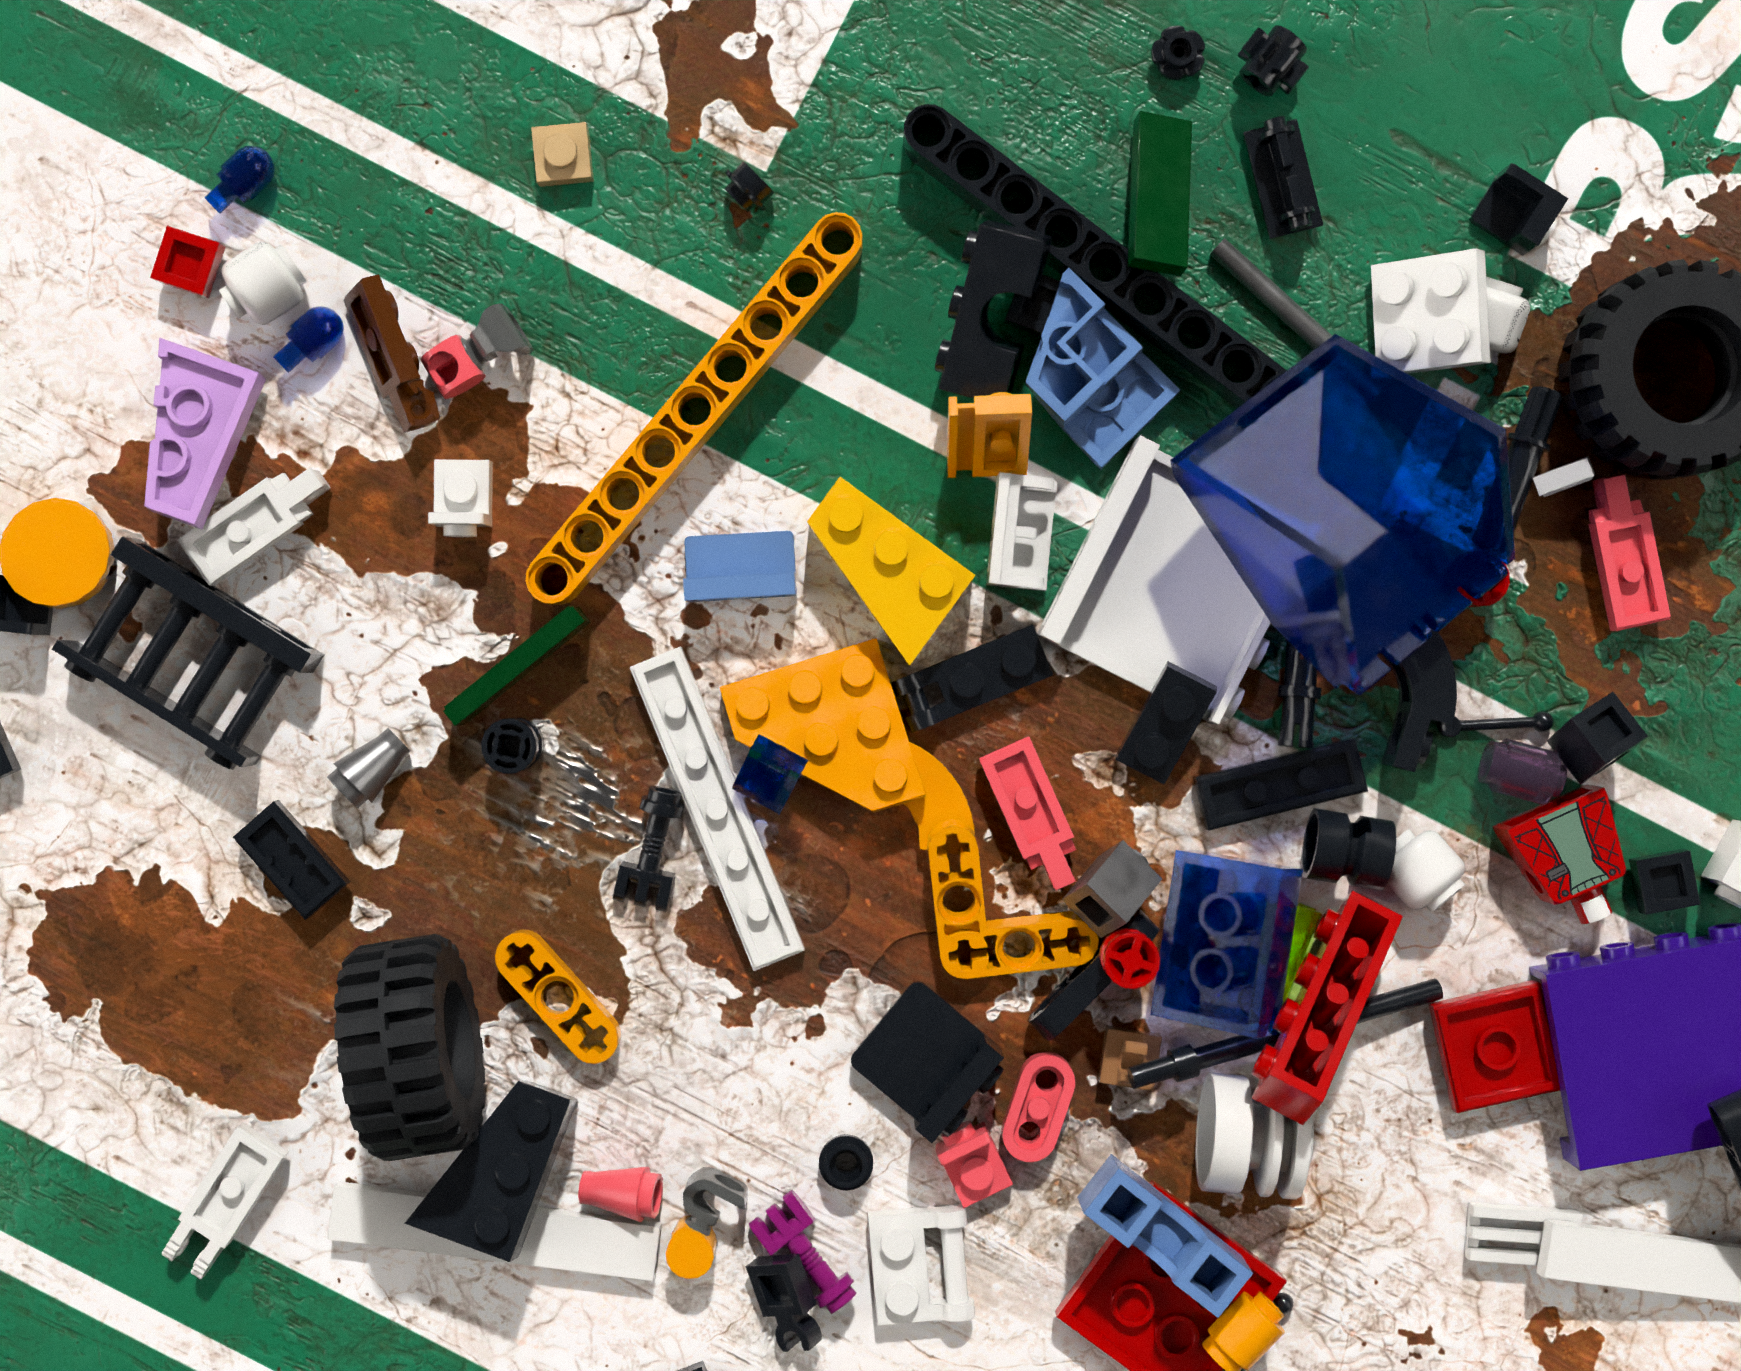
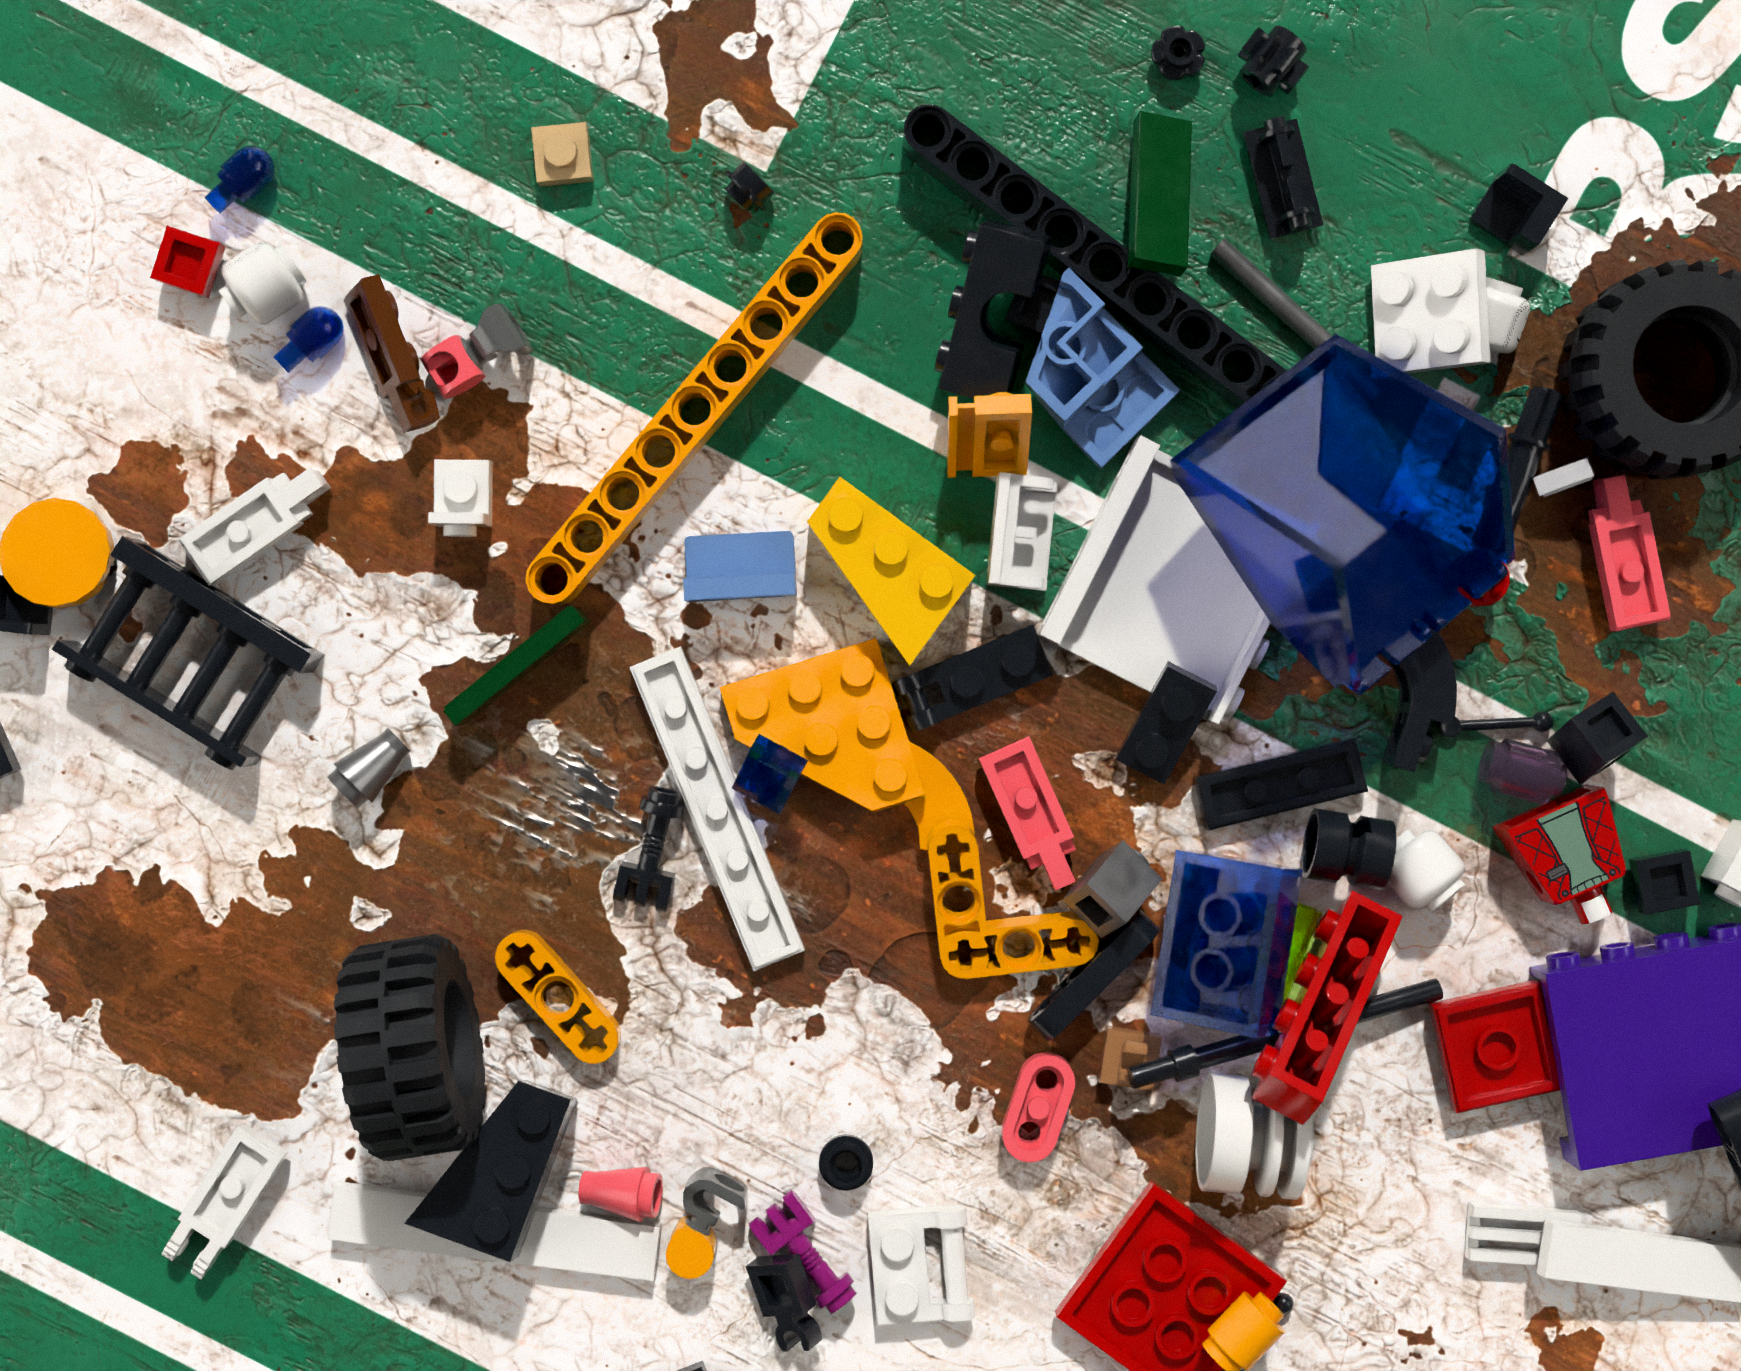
(198, 427): lavender wing -> none
(291, 859): black plate -> none
(521, 741): black wheel -> none
(928, 1060): black bracket -> none
(973, 1163): coral bracket -> none
(1139, 962): red wheel -> none
(1166, 1233): medium blue arch -> none
(1298, 699): black pin -> none

